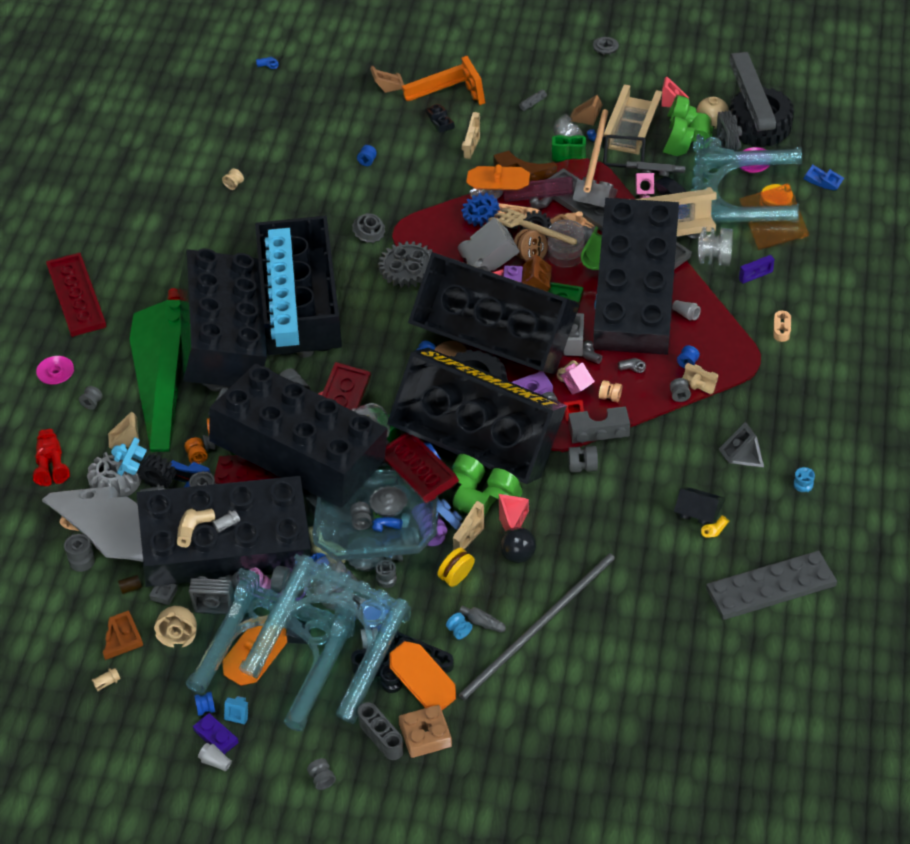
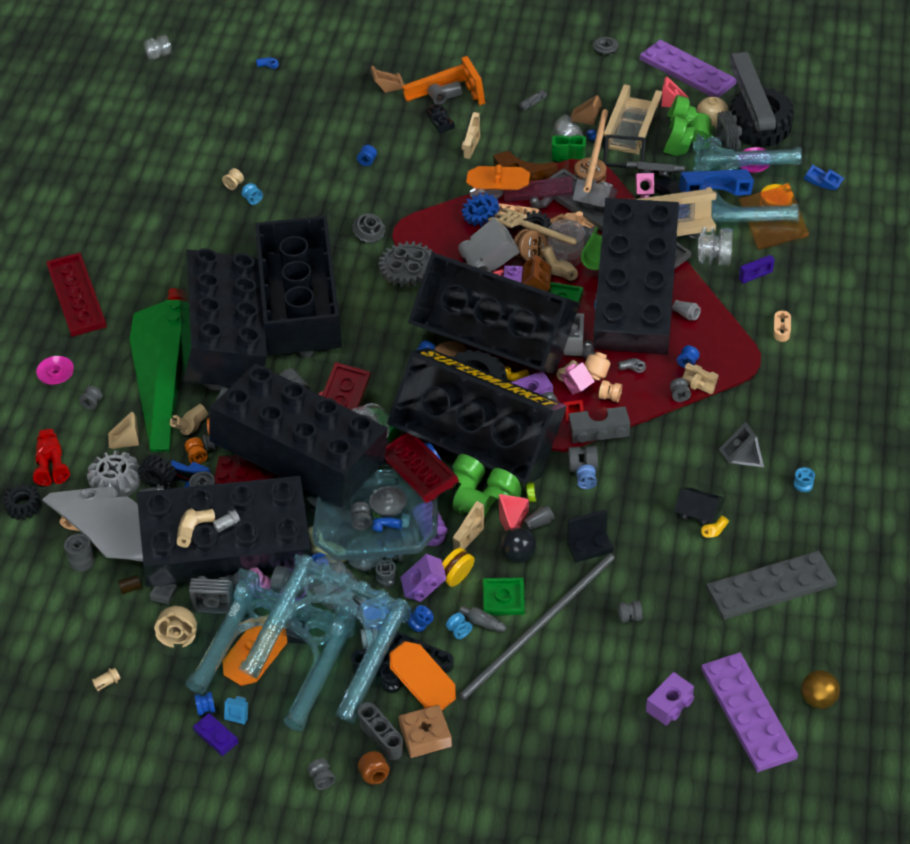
(19, 493): none -> black tyre
(121, 453): medium azure hips -> none
(121, 635): dark orange wing -> none
(158, 47): none -> clear wheel
(191, 420): none -> tan arm
(214, 757): light grey cone -> none
(252, 194): none -> dark azure wheel
(283, 287): medium azure brick -> none
(373, 767): none -> dark orange head
(420, 618): none -> blue wheel
(423, 578): none -> medium lavender brick
(440, 94): none -> dark grey piece
(453, 518): medium blue plate -> none
(503, 596): none -> green tile
(513, 376): none -> yellow arm
(531, 492): none -> lime tile
(539, 518): none -> dark grey cone
(559, 267): none -> tan arm
(582, 166): none -> medium nougat head
(586, 476): none -> medium blue wheel
(588, 536): none -> black bracket
(597, 365): none -> light nougat head
(630, 611): none -> dark grey wheel
(672, 688): none -> medium lavender brick
(688, 69): none -> medium lavender plate
(733, 181): none -> blue arch
(749, 712): none -> medium lavender plate
(820, 689): none -> pearl gold piece

